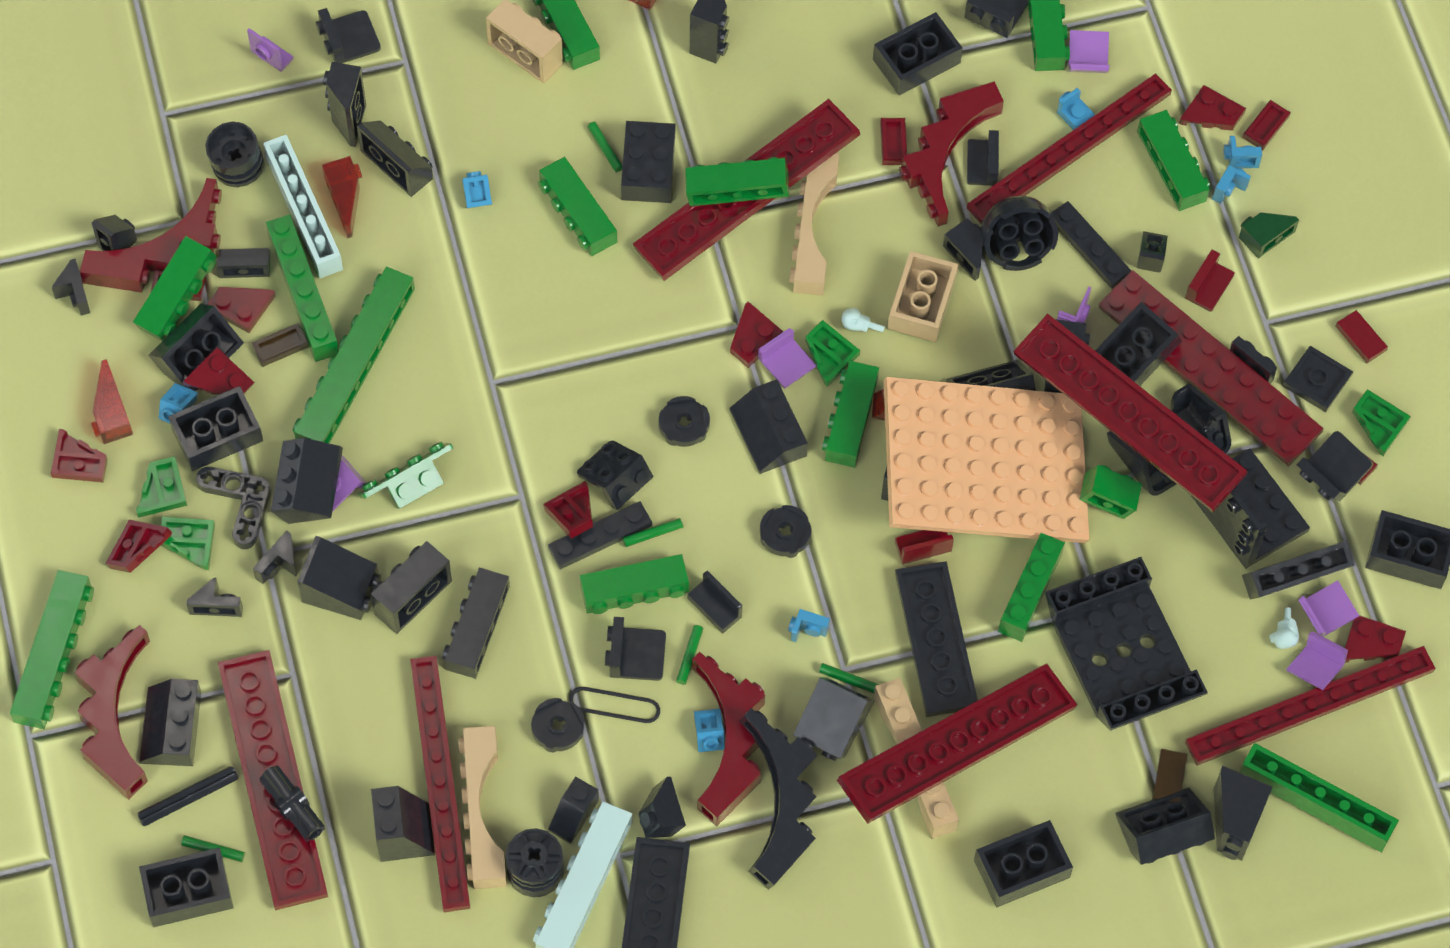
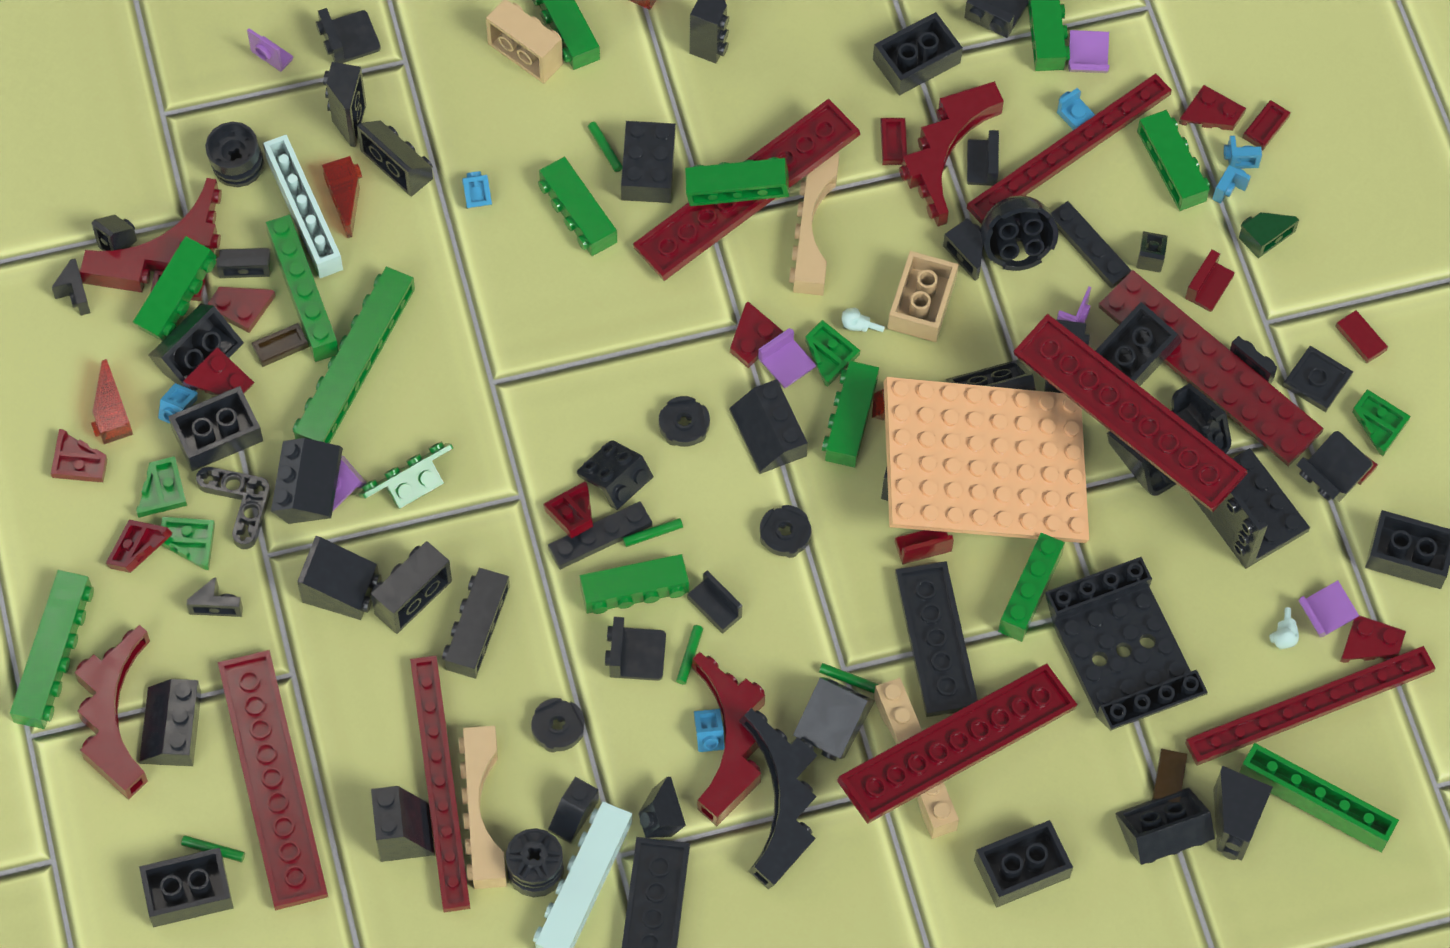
(187, 796): black axle -> none
(278, 555): slope -> none
(292, 803): black piece -> none
(617, 695): black piece -> none
(810, 622): dark azure bracket -> none
(1110, 491): green brick -> none
(1298, 570): black brick -> none
(1318, 661): medium lavender piece -> none

